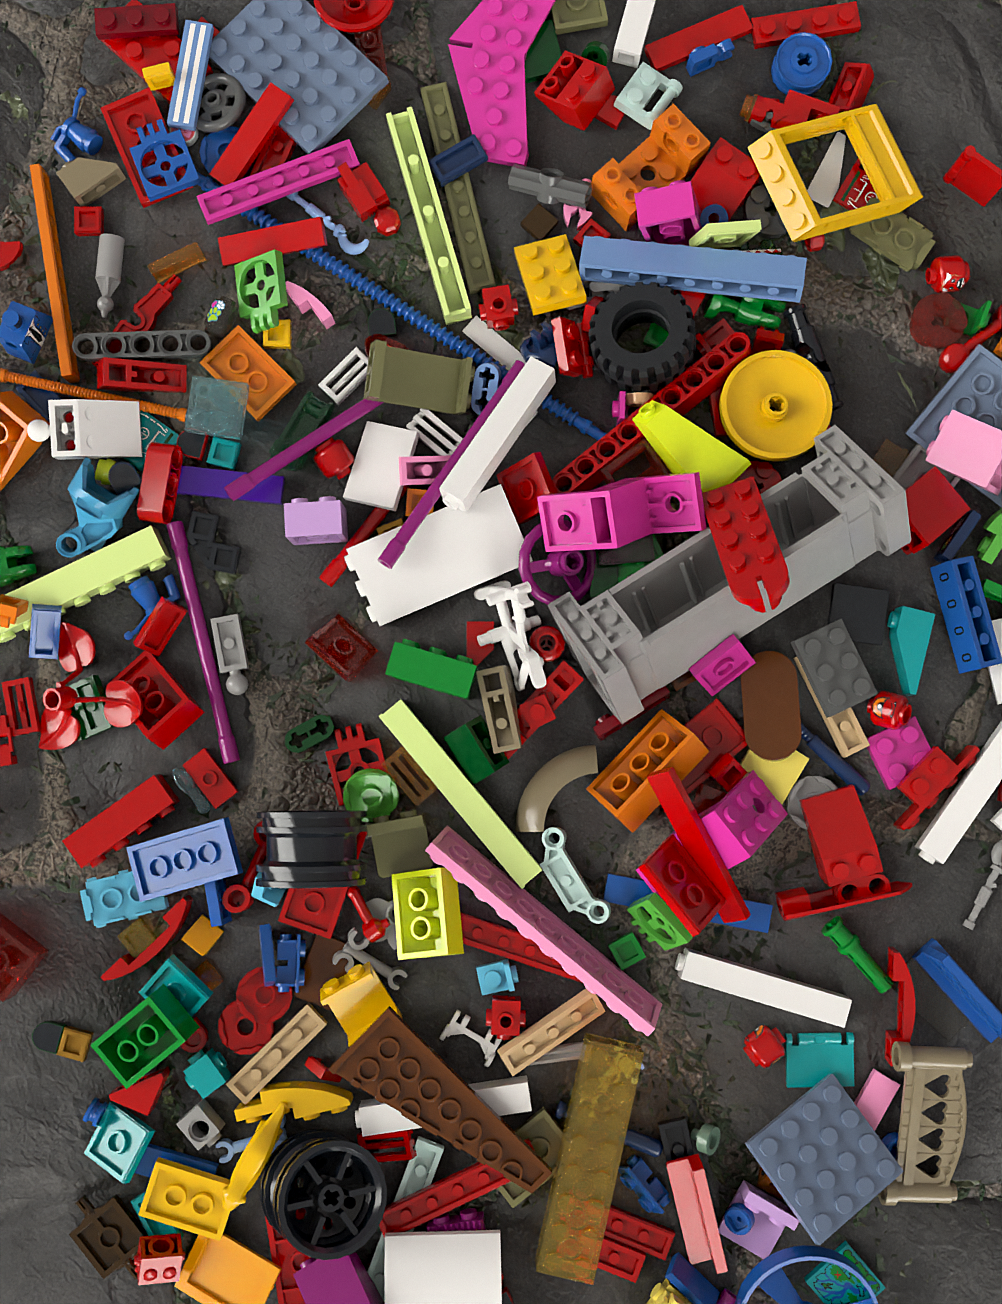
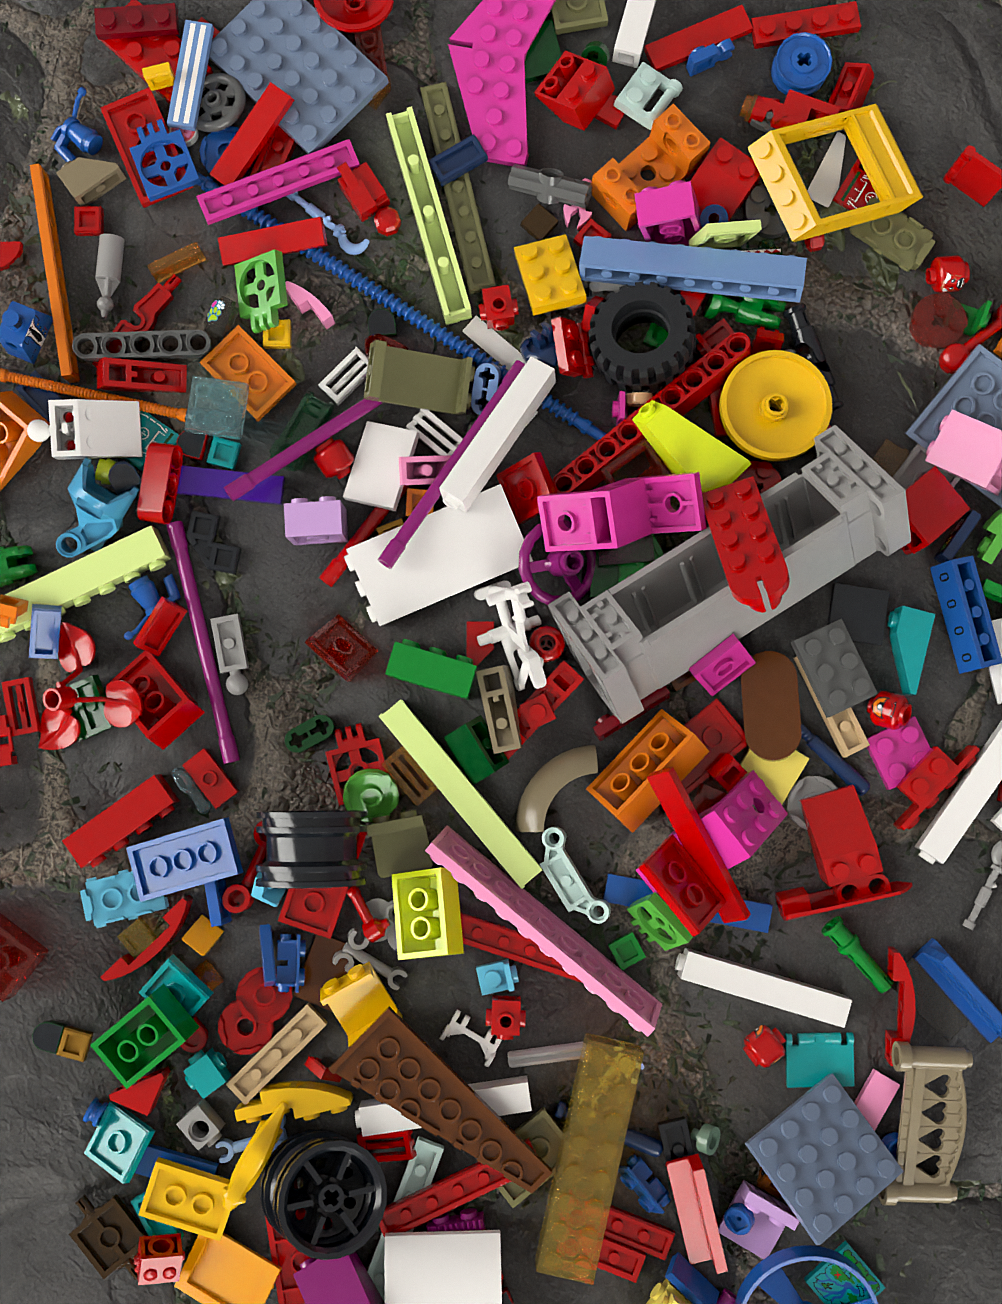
(550, 1031): tan plate -> none

